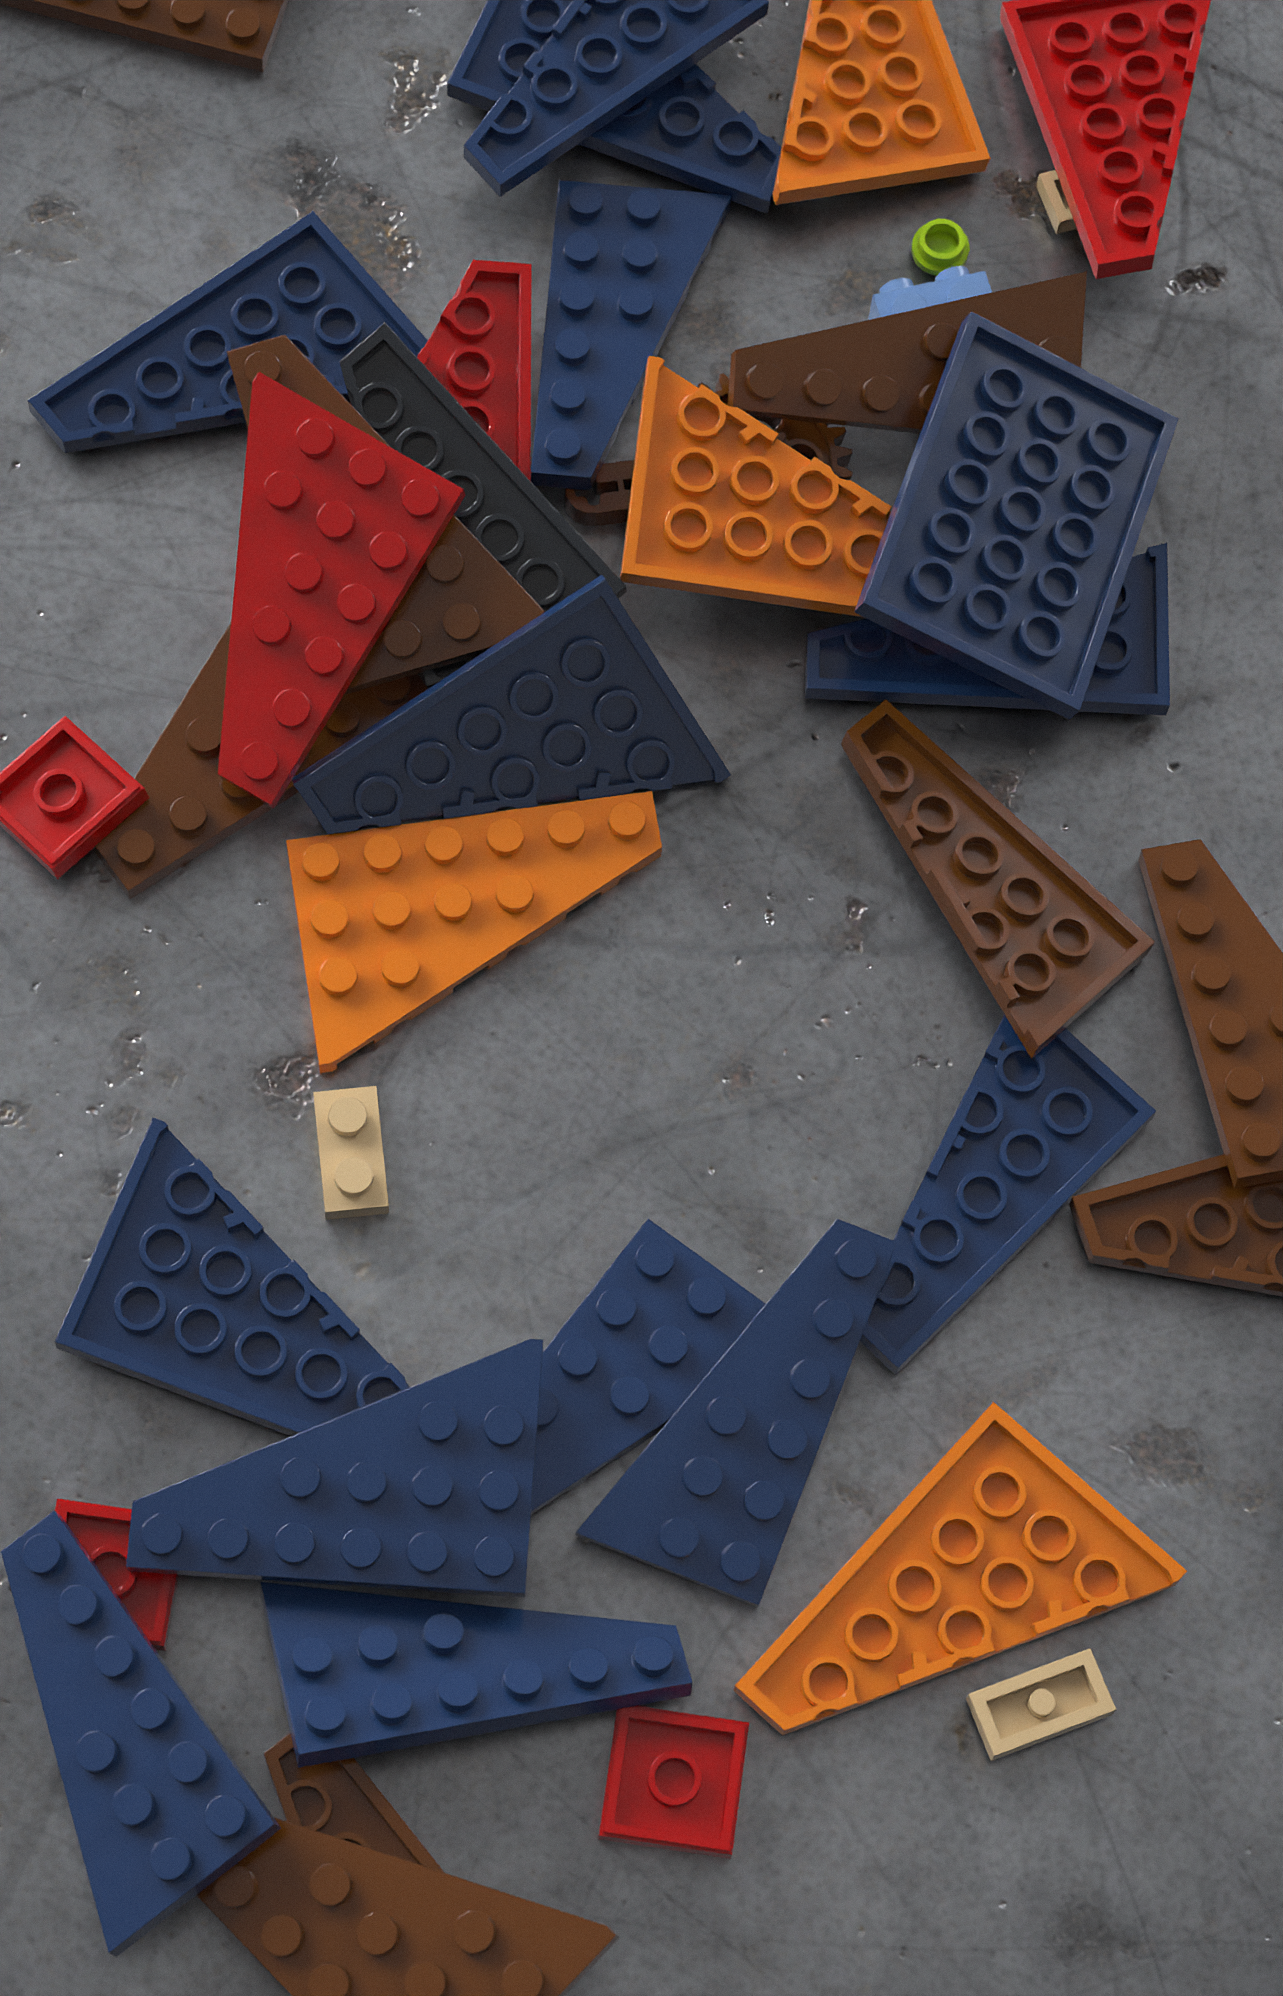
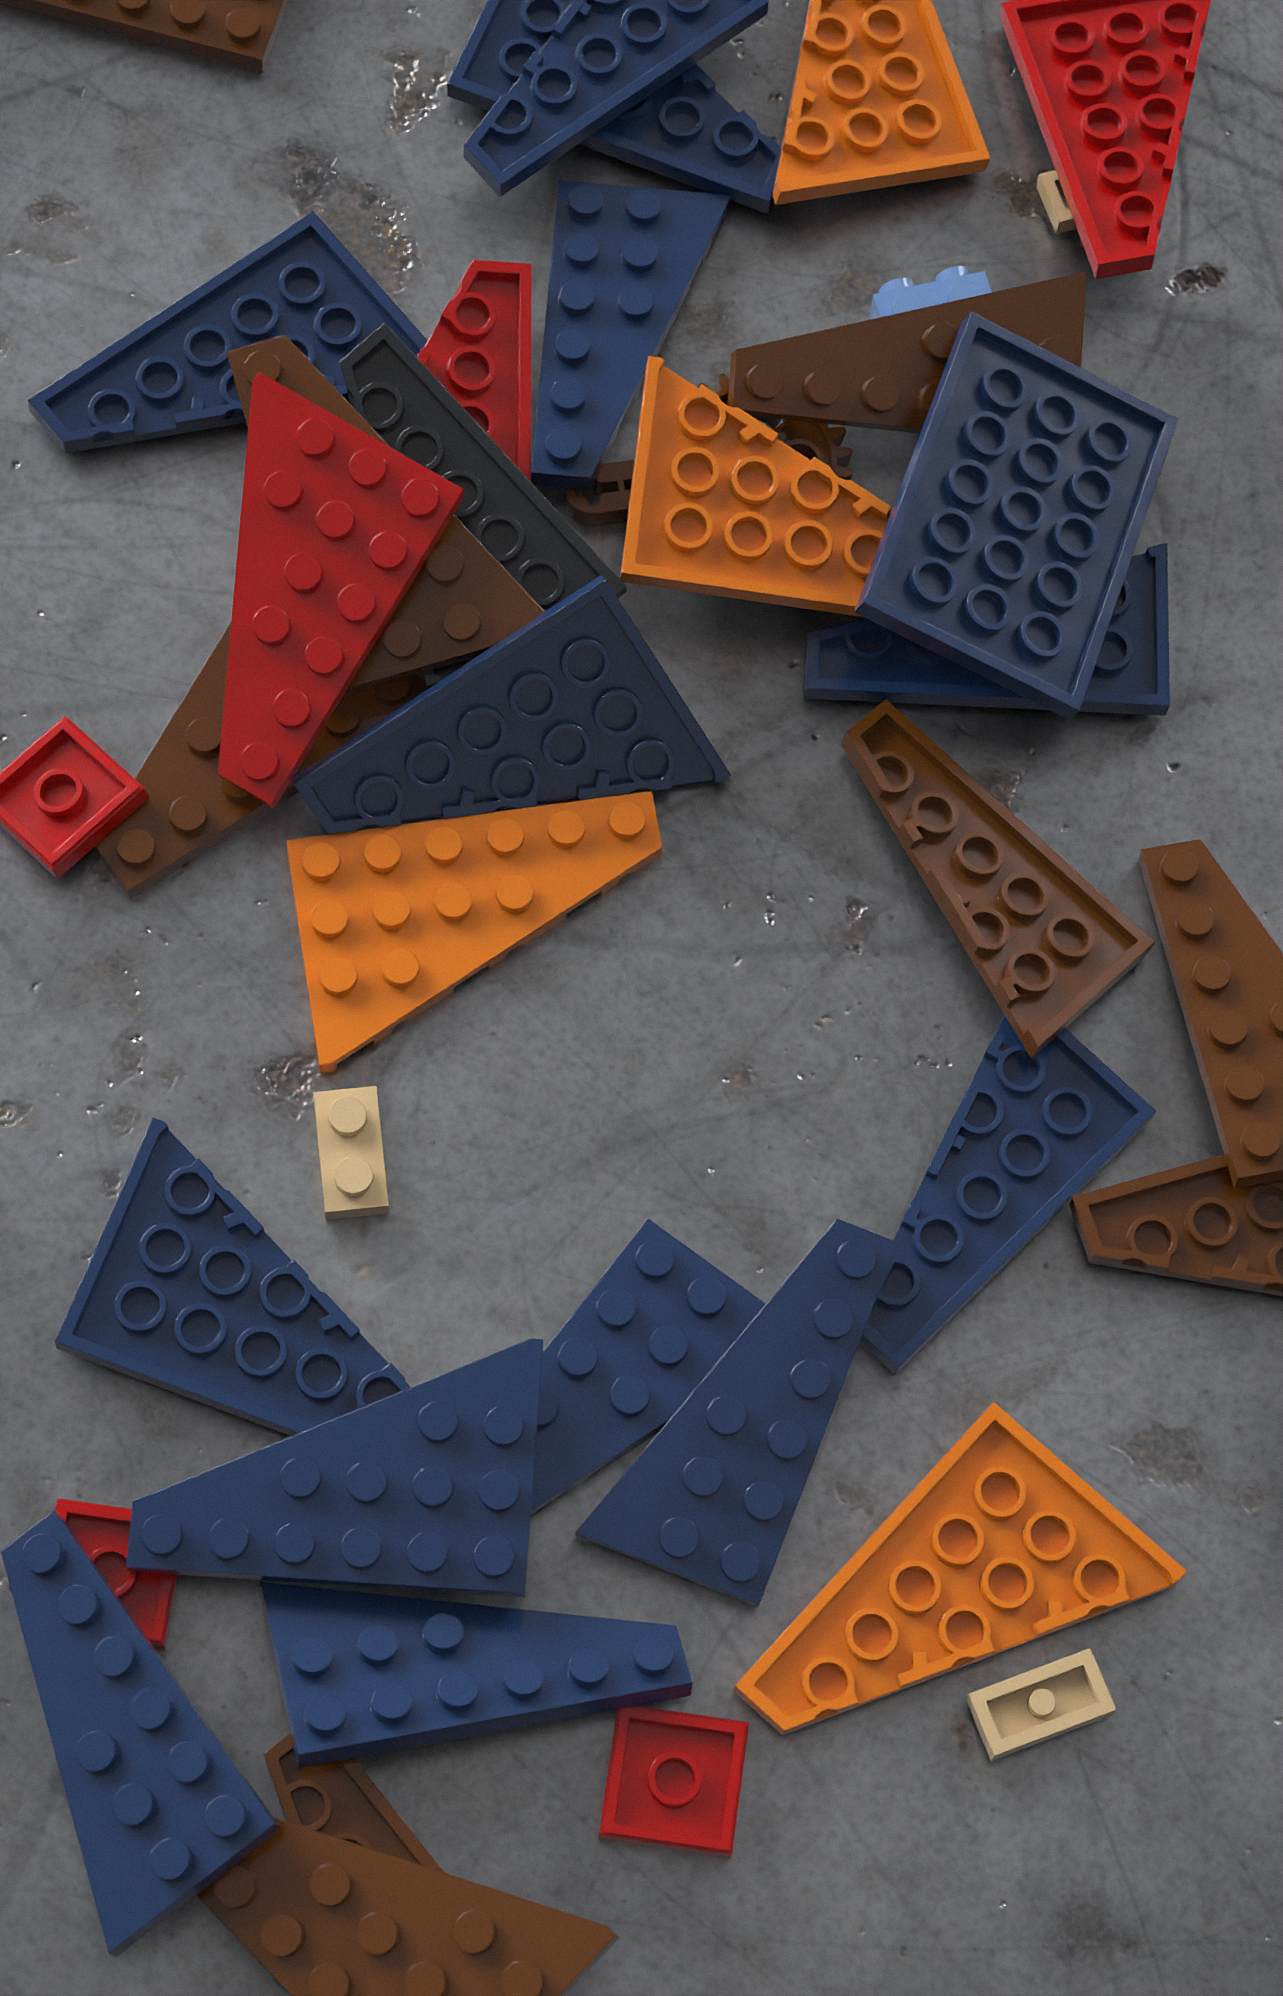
(939, 246): lime plate -> none

